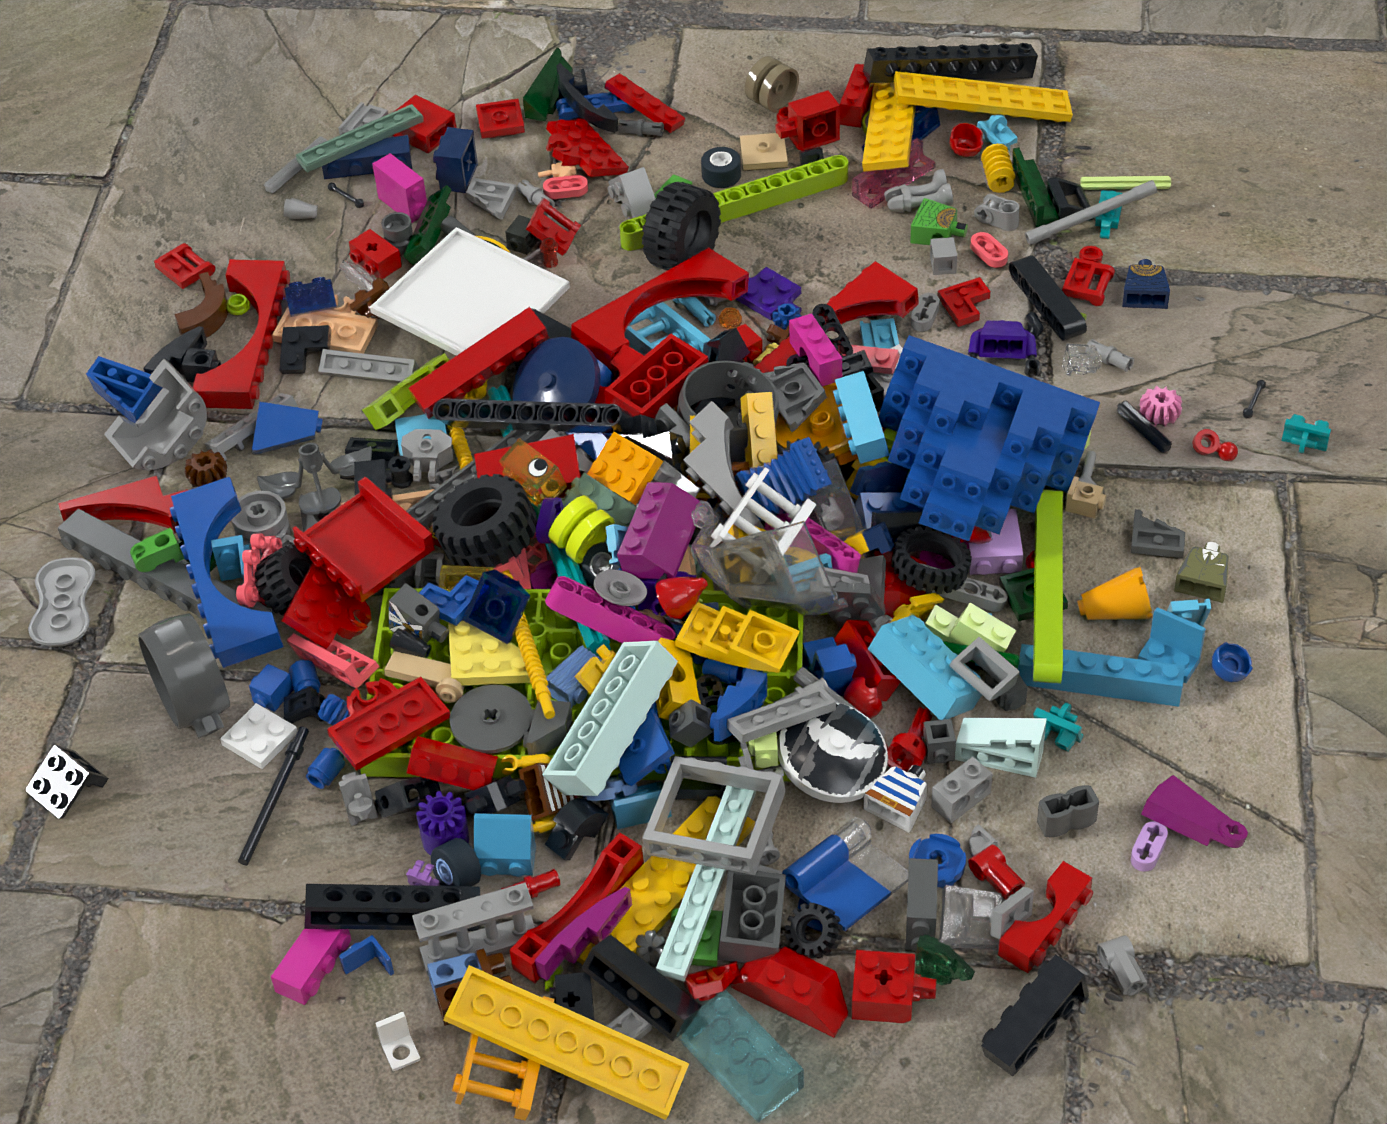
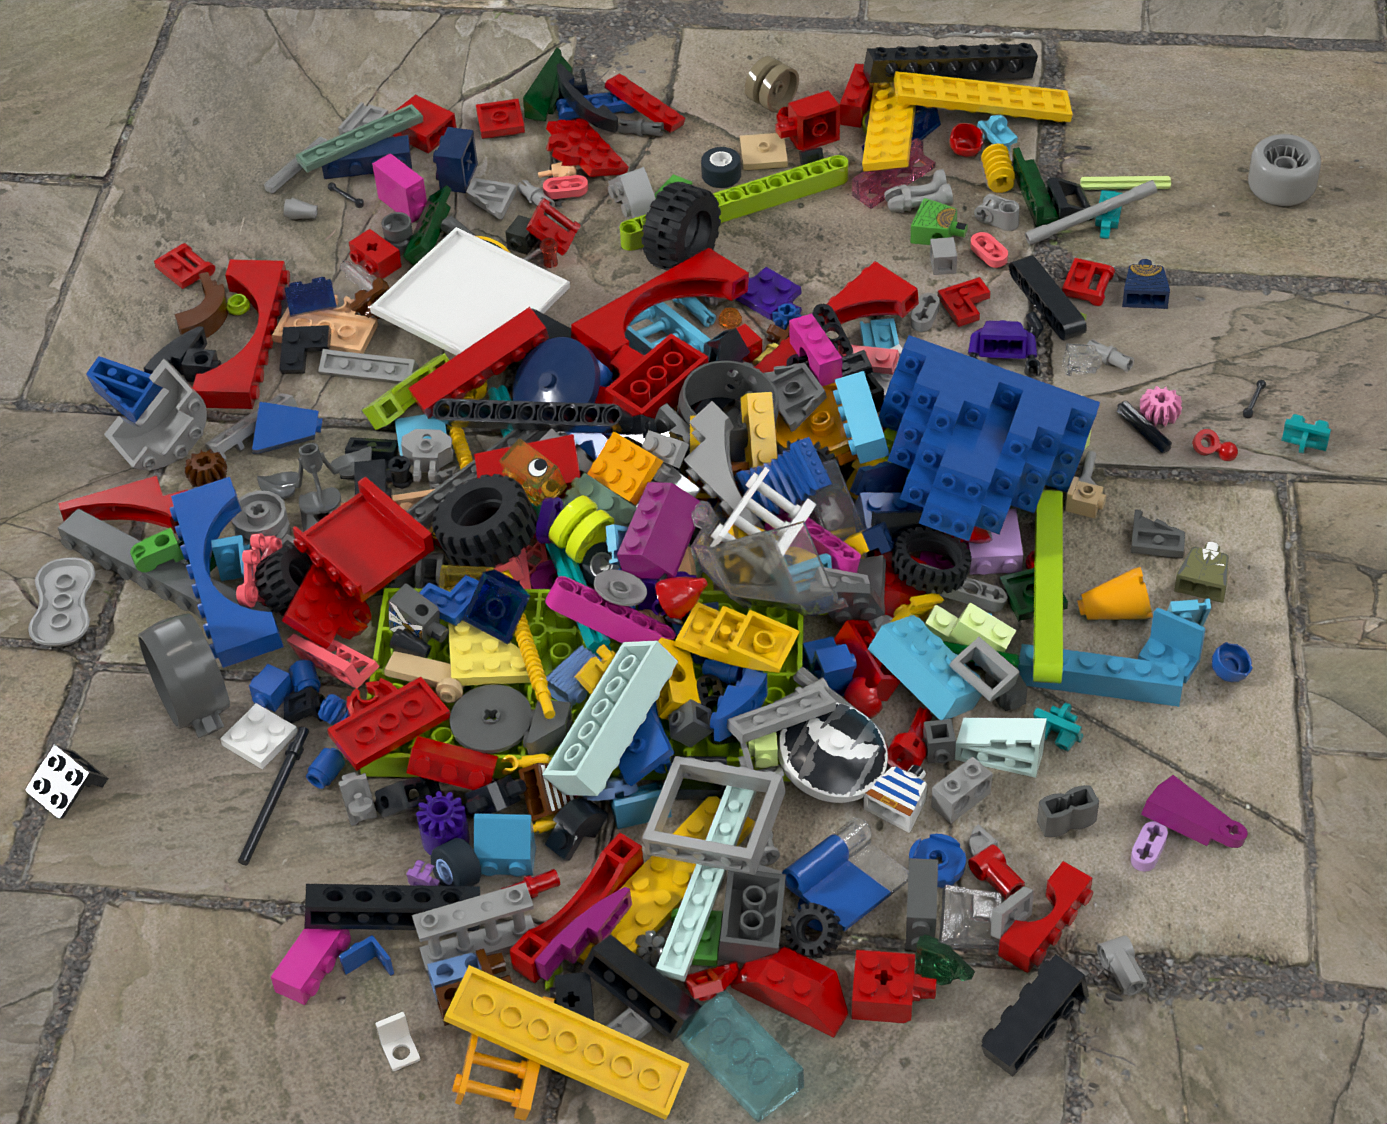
(665, 448): none -> light grey plate
(1091, 253): red tile -> none
(1284, 170): none -> light grey wheel

